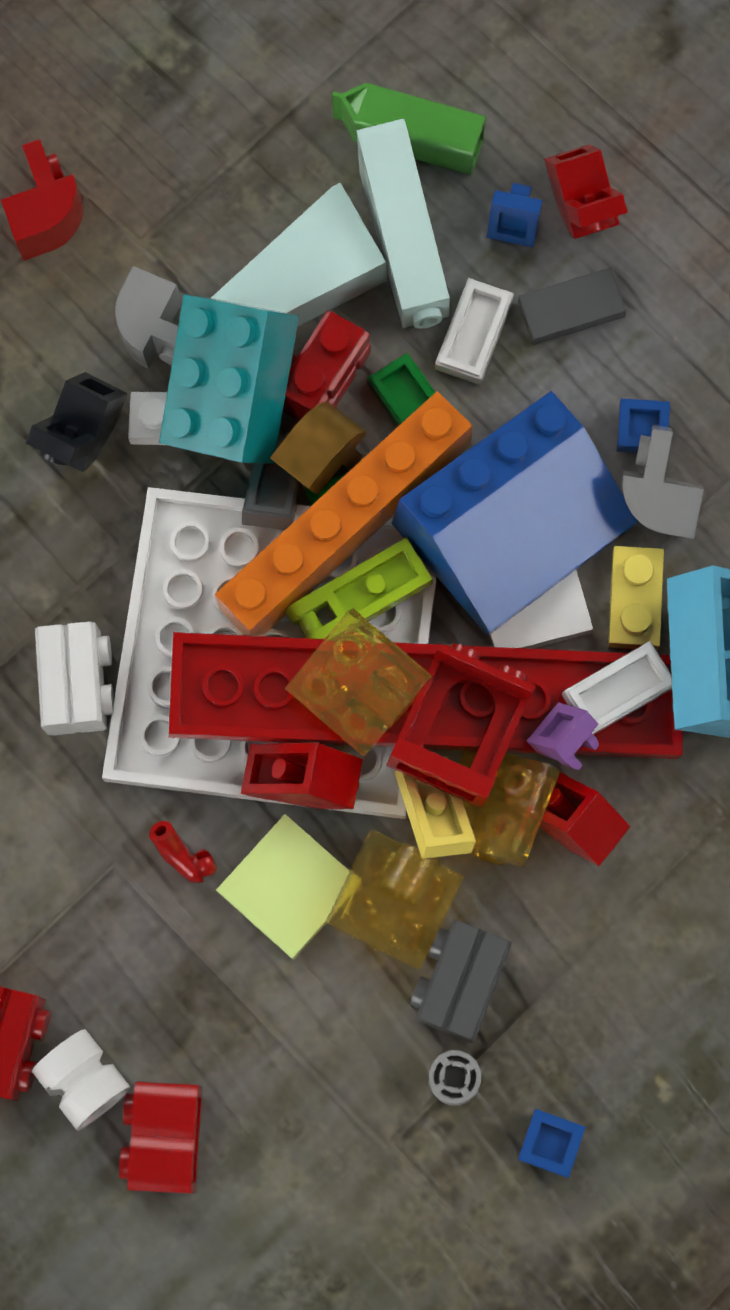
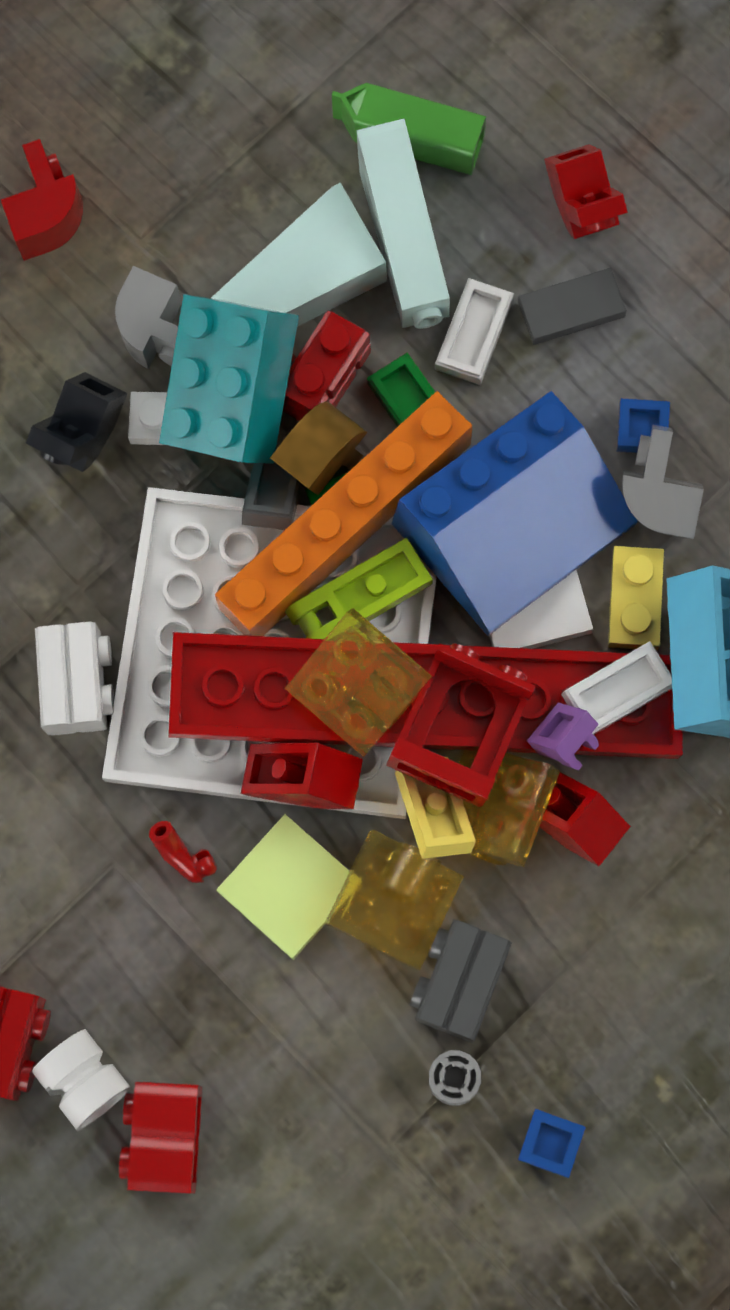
(514, 216): blue tile -> none

